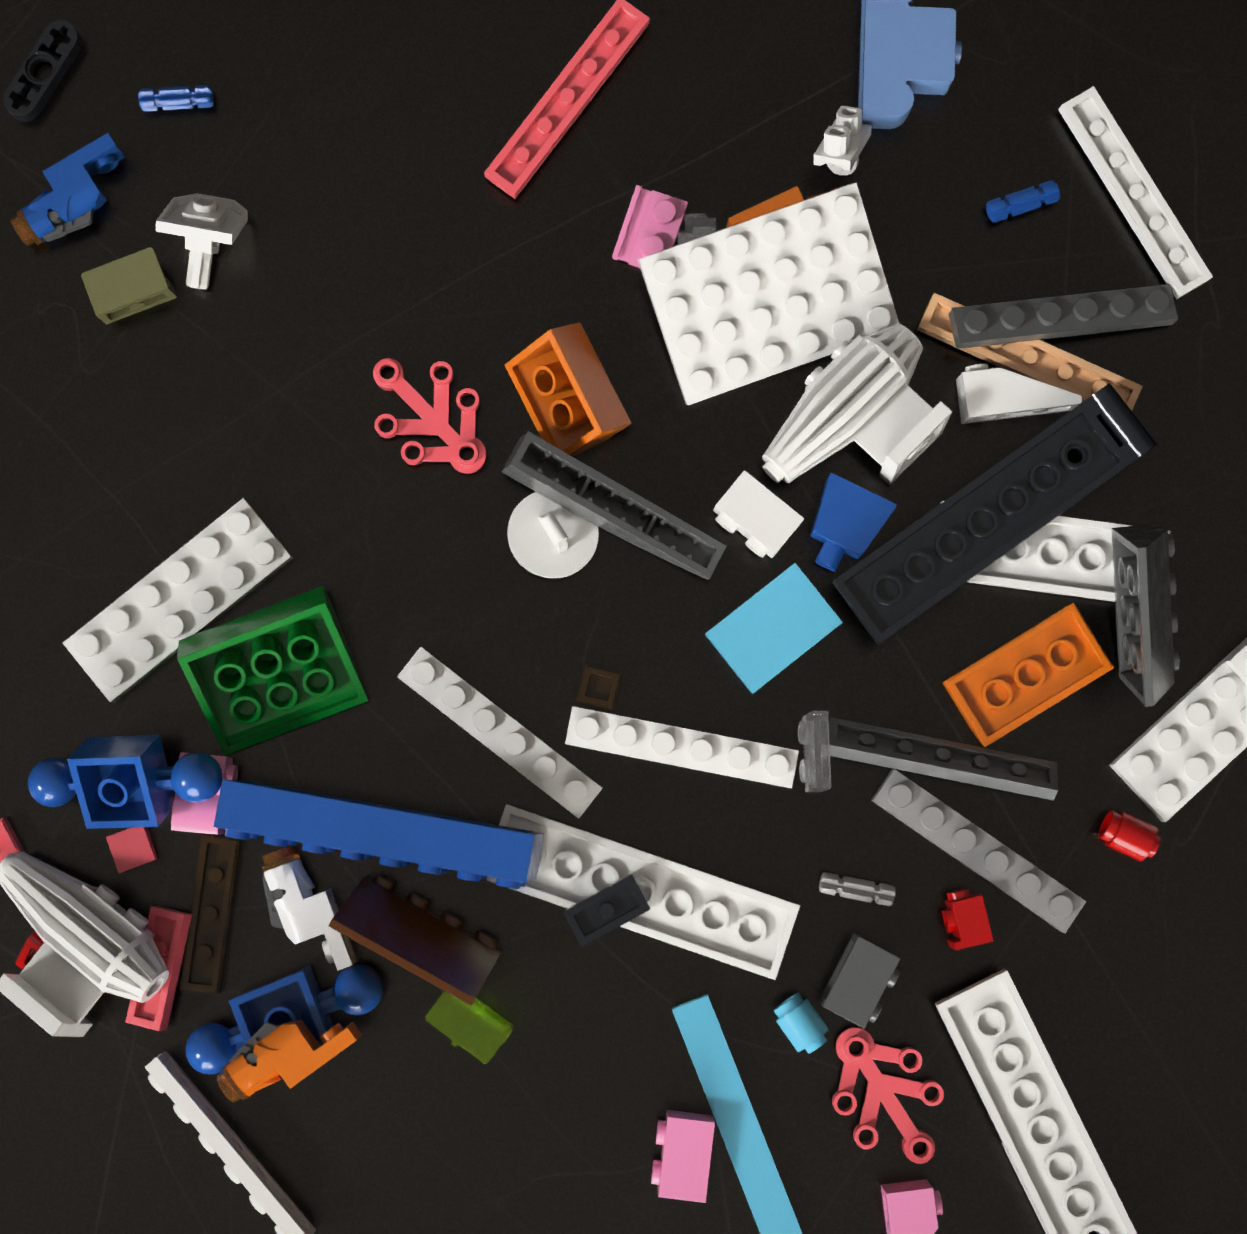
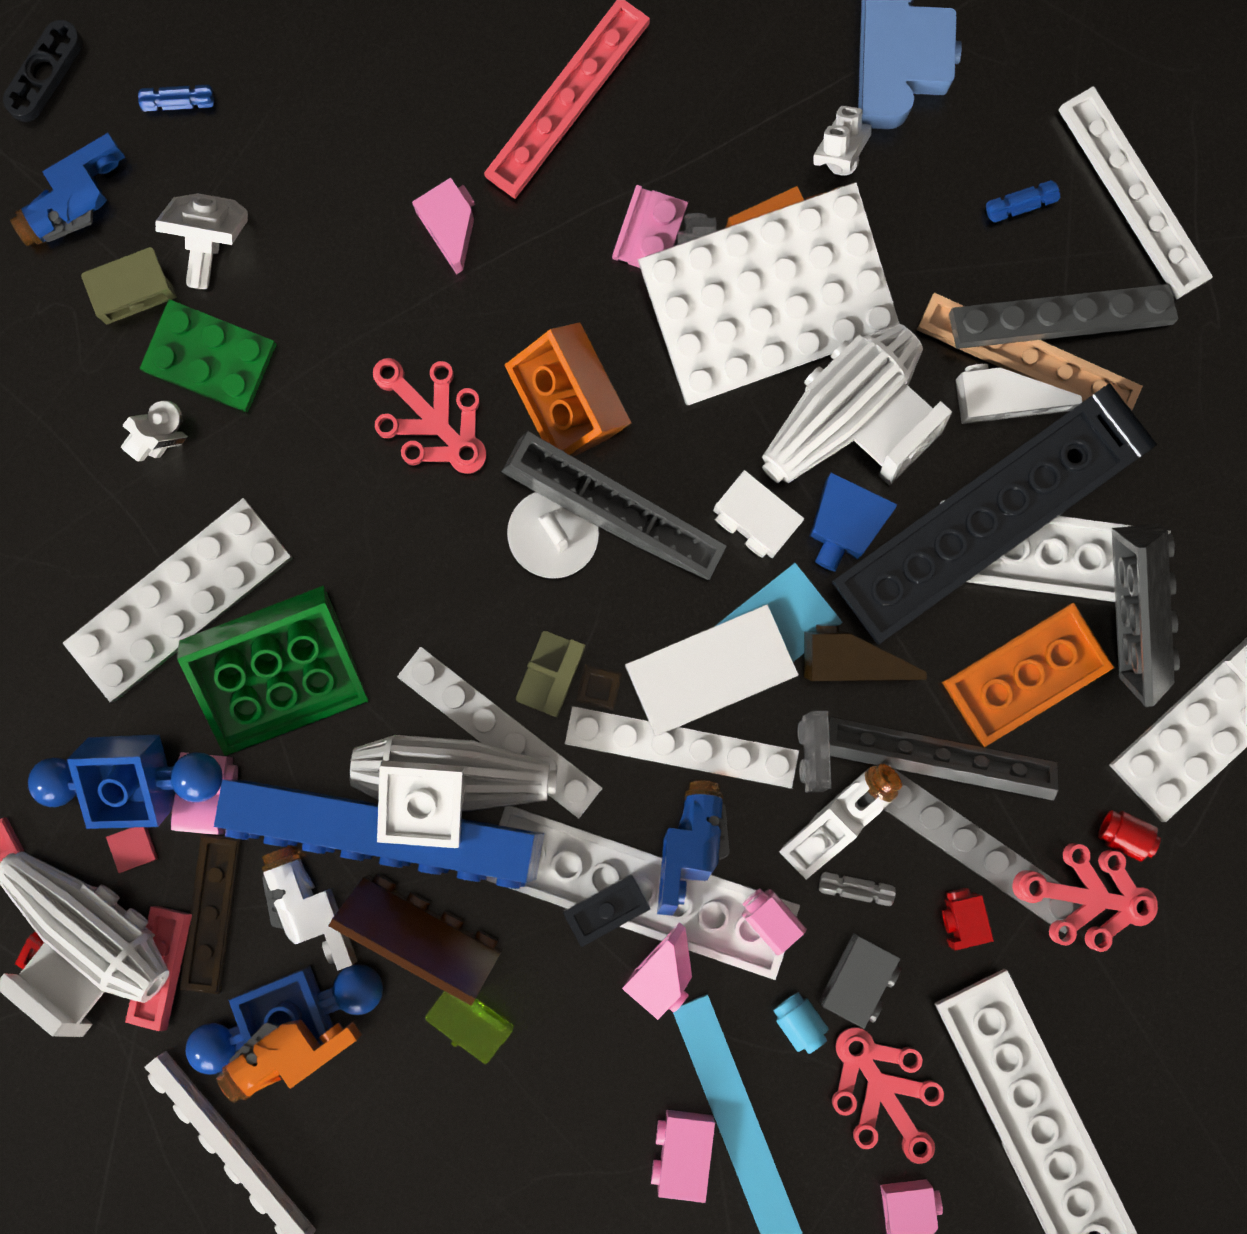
(154, 431): none -> white hips
(208, 356): none -> green plate
(432, 780): none -> white piece
(448, 219): none -> bright pink slope
(550, 673): none -> olive panel
(663, 975): none -> bright pink slope
(695, 846): none -> blue plate
(711, 670): none -> white tile
(772, 920): none -> bright pink brick
(842, 819): none -> white plate
(844, 657): none -> dark brown slope
(1094, 898): none -> coral plant

